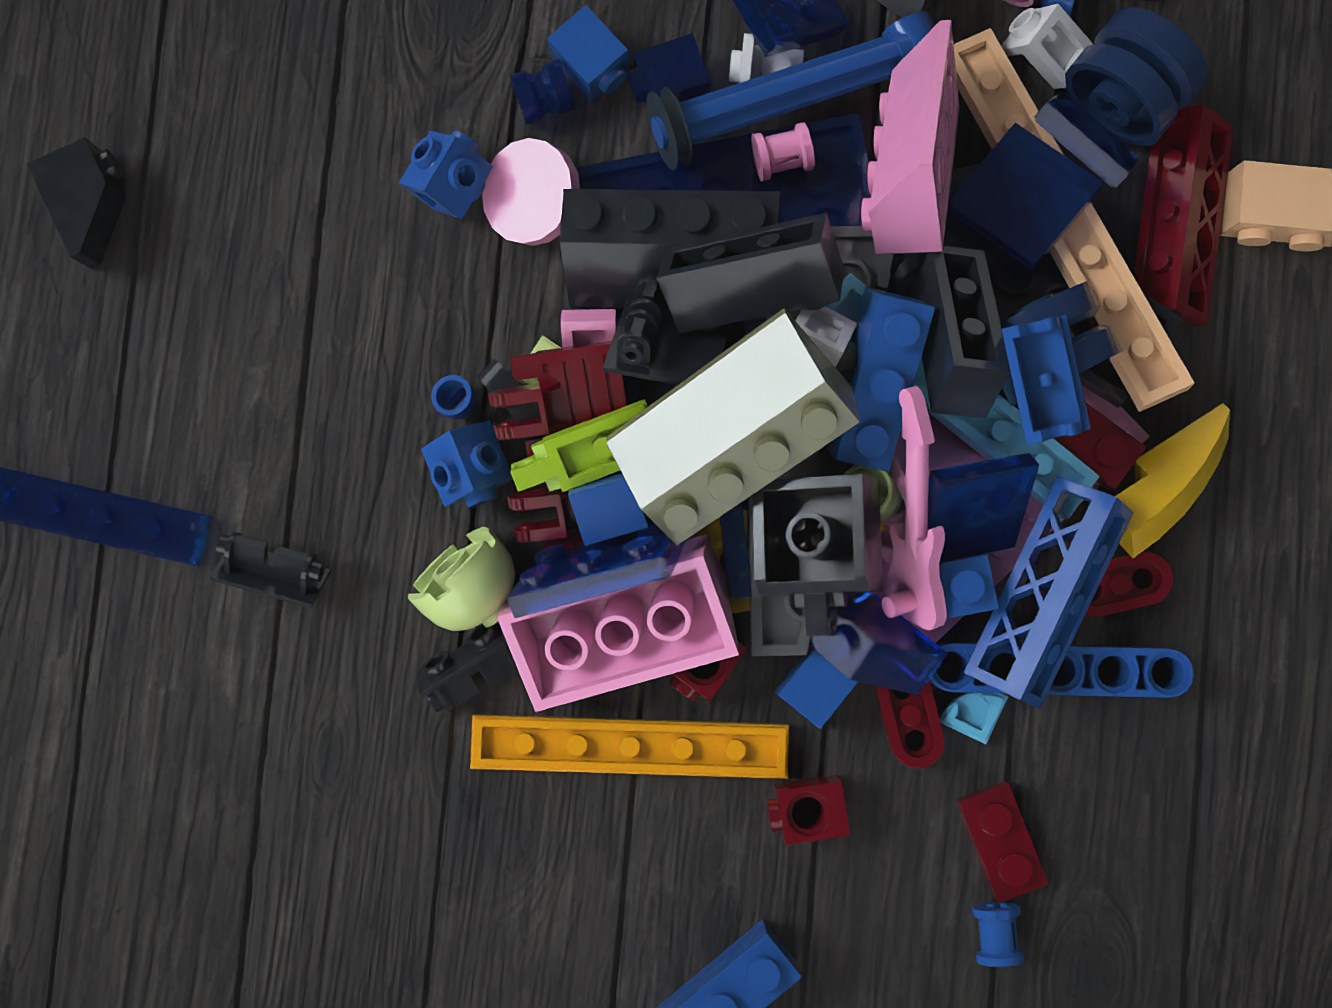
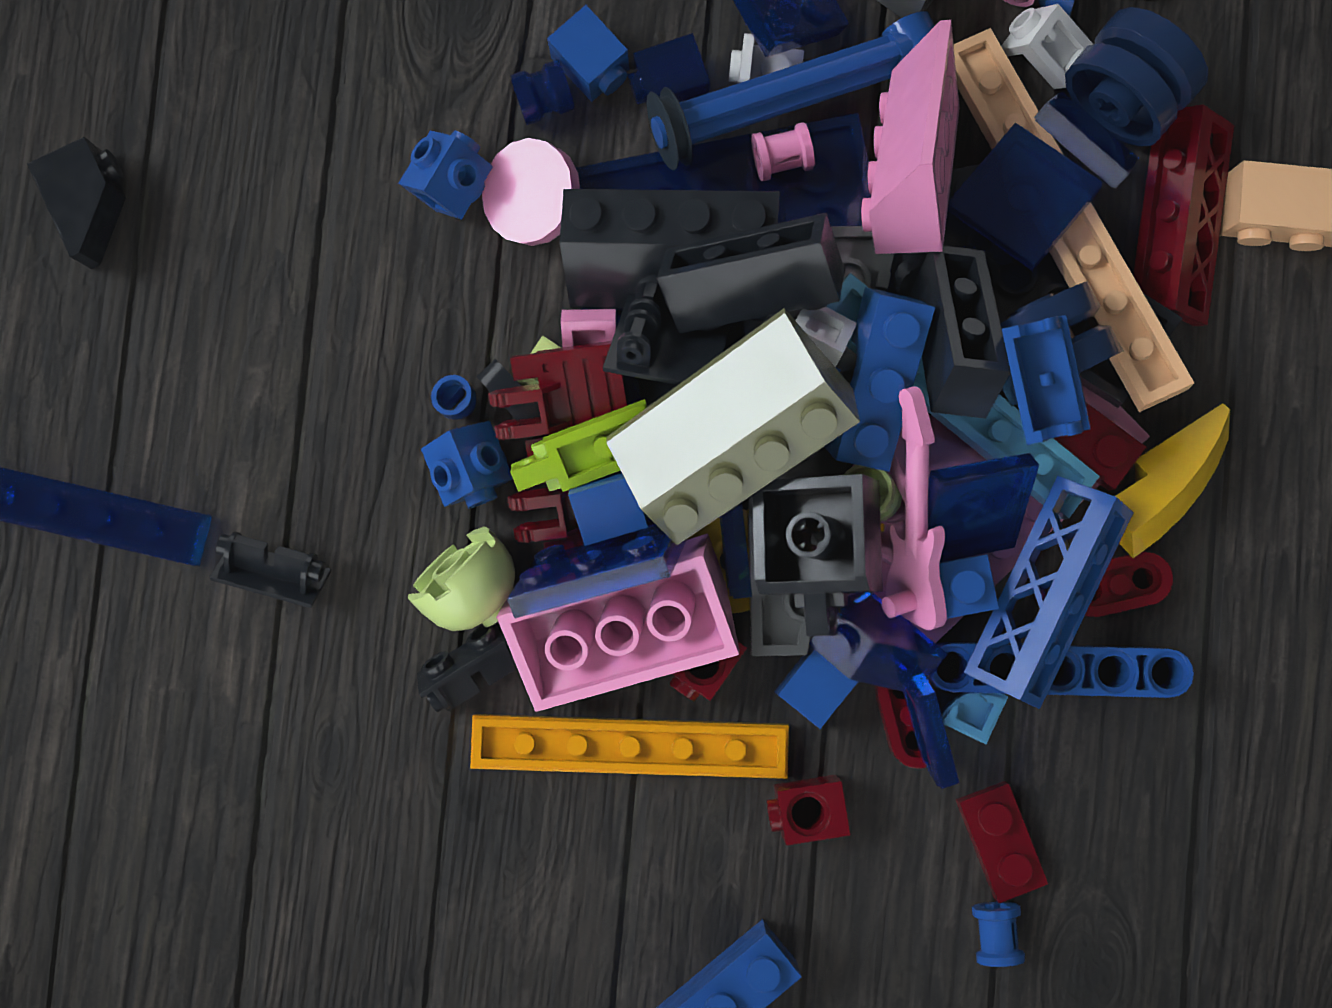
(928, 727): none -> clear blue tile

